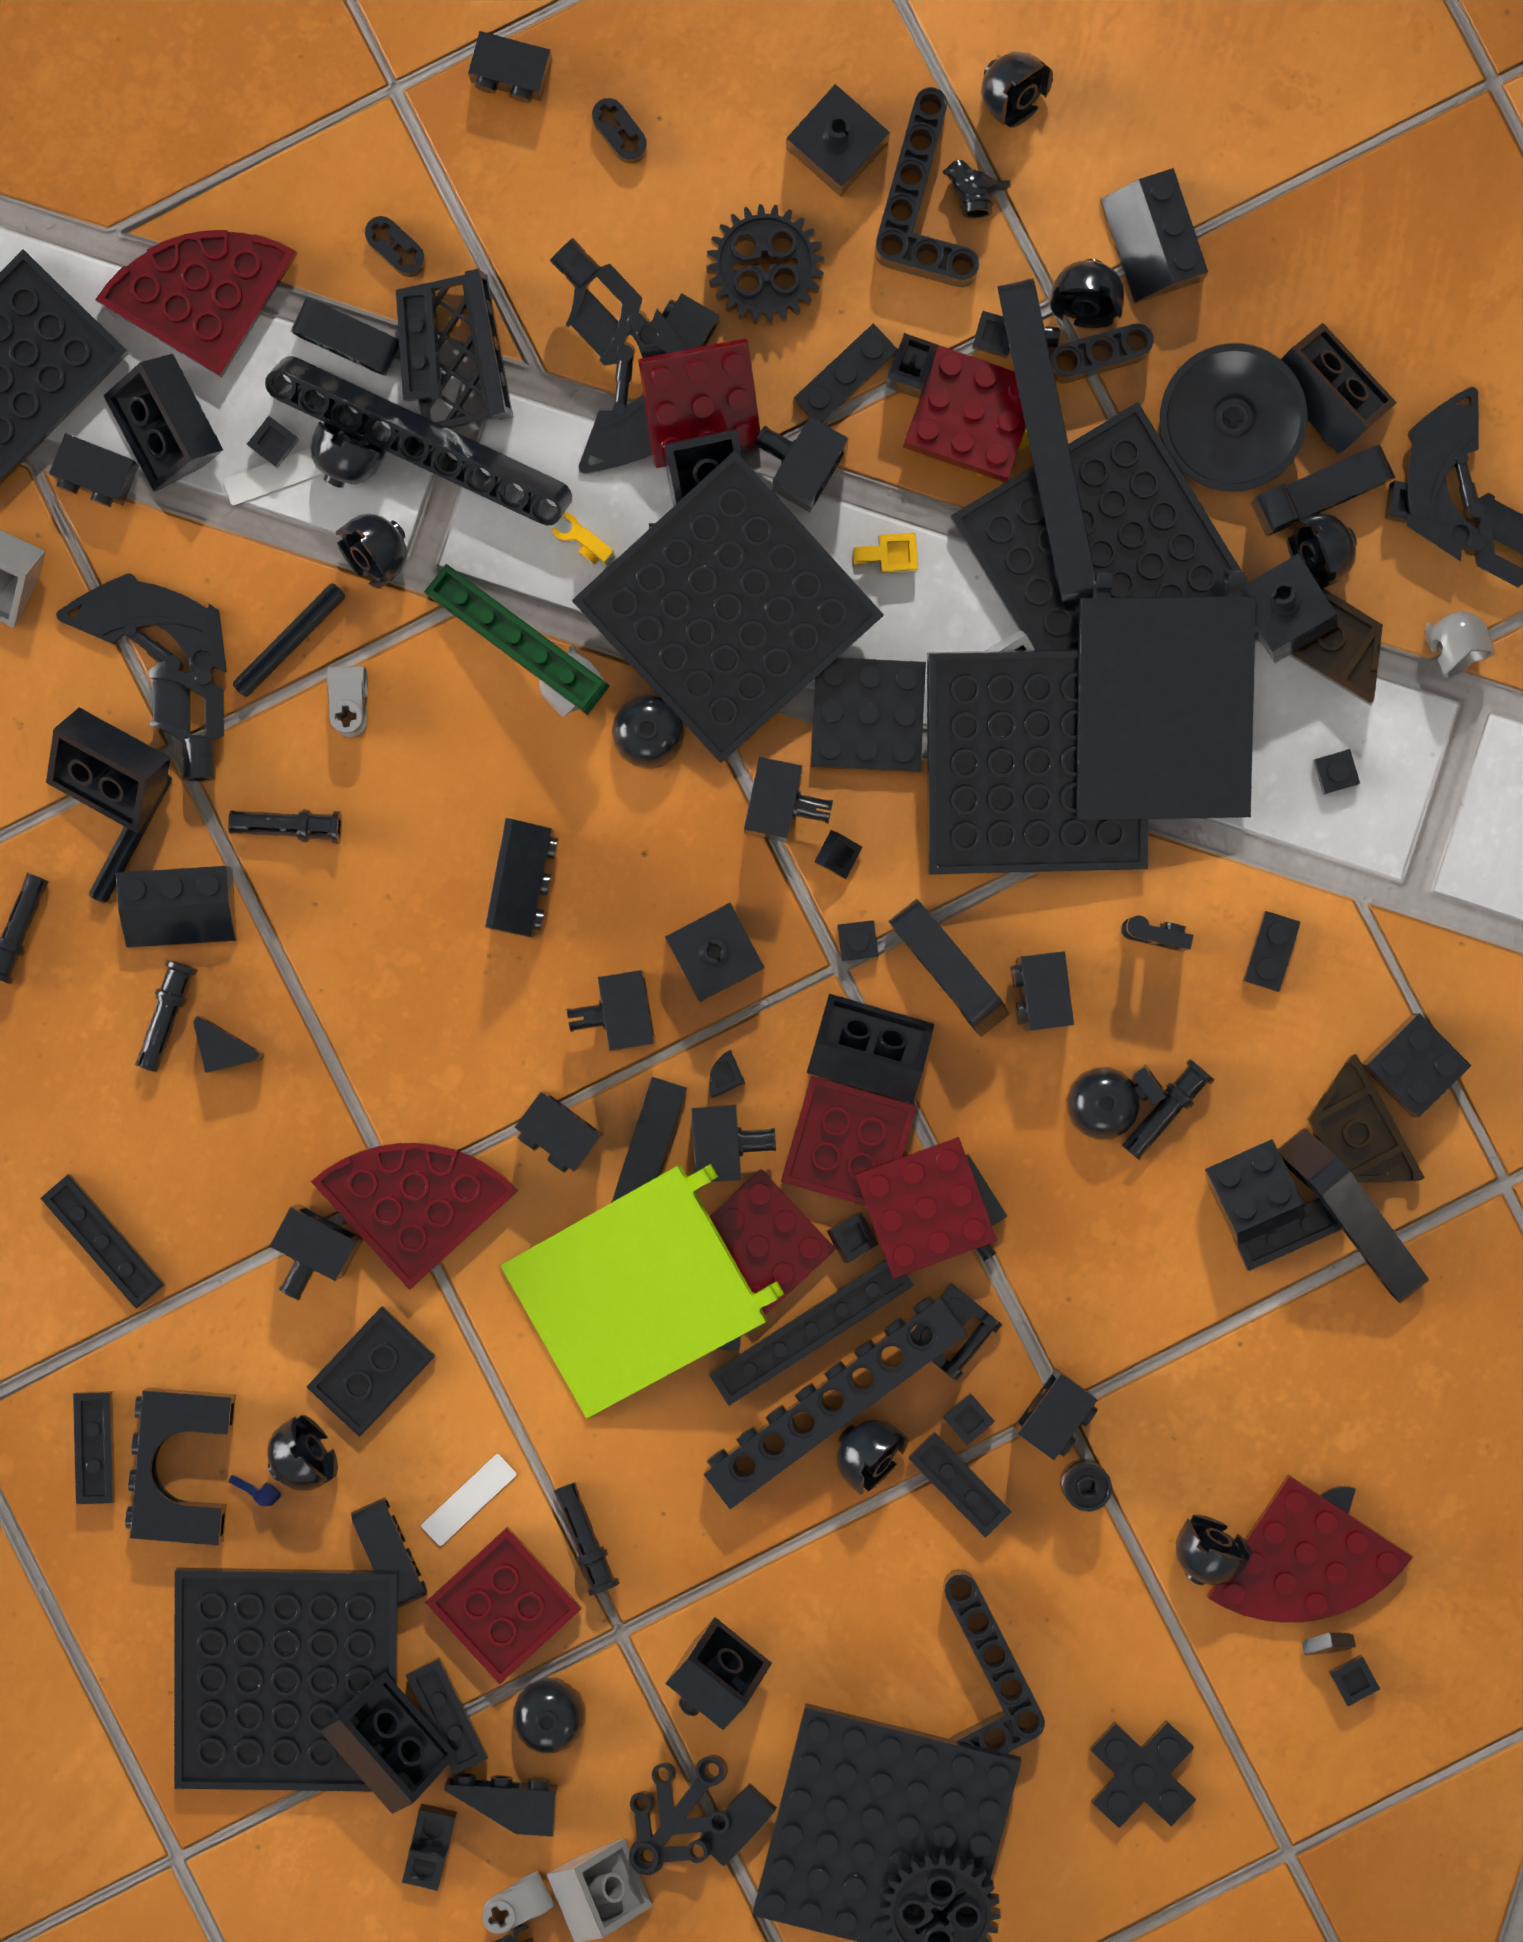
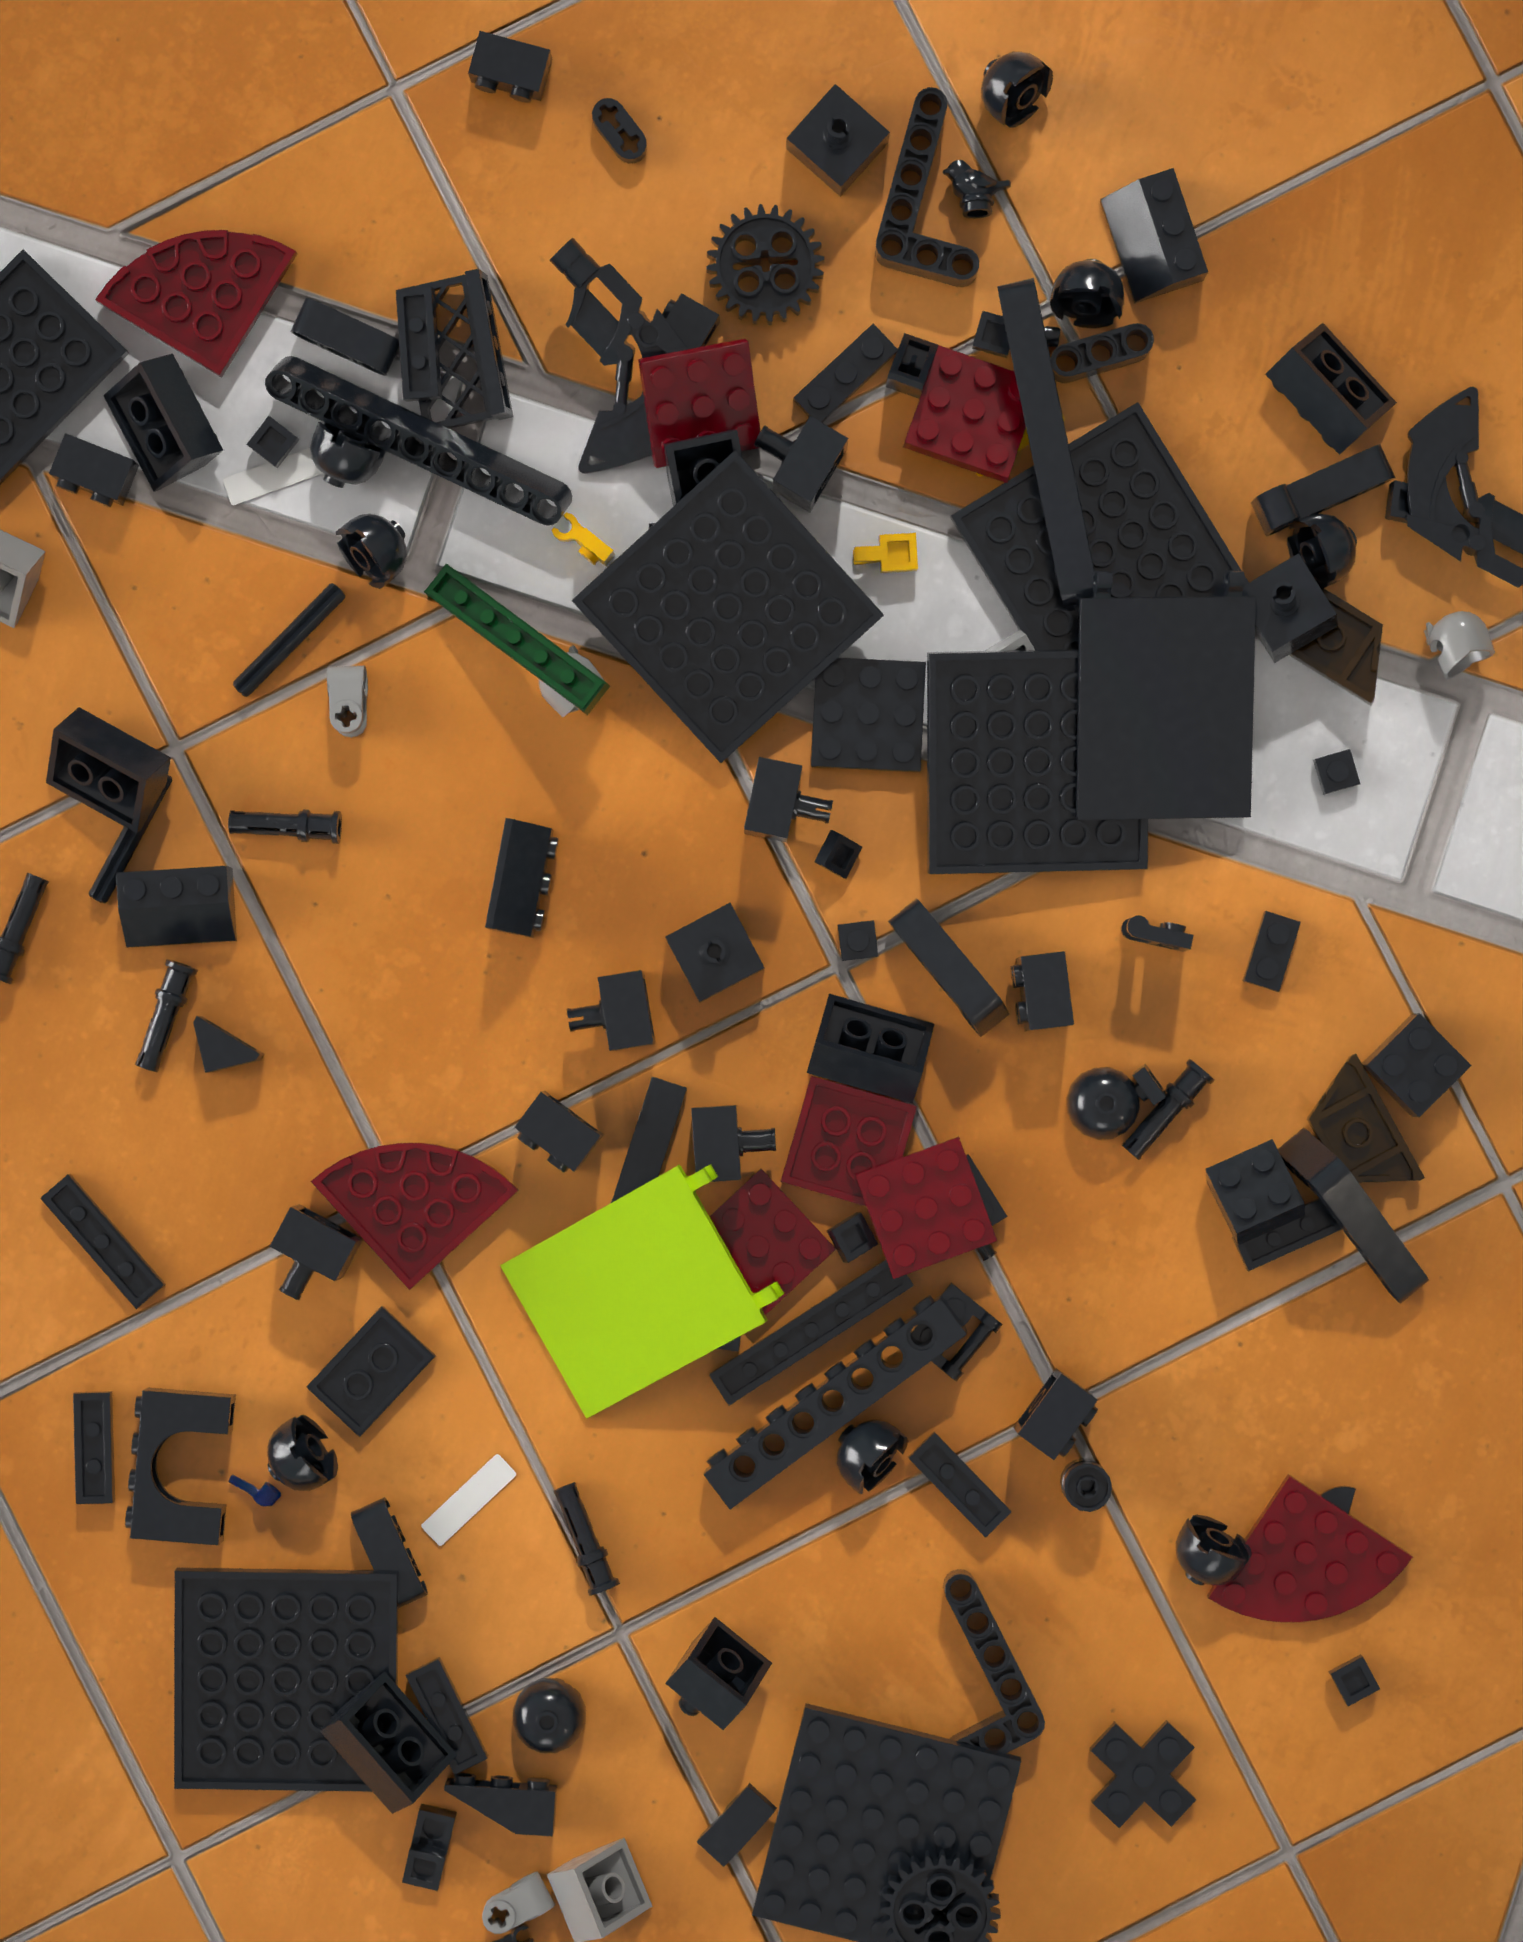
(130, 605): black piece -> none
(400, 240): black beam -> none
(503, 1605): dark red plate -> none
(647, 732): black cylinder -> none
(674, 1818): black plant -> none
(725, 1075): black tile -> none
(968, 1418): black plate -> none
(1233, 416): black dish -> none
(1328, 1643): tile -> none

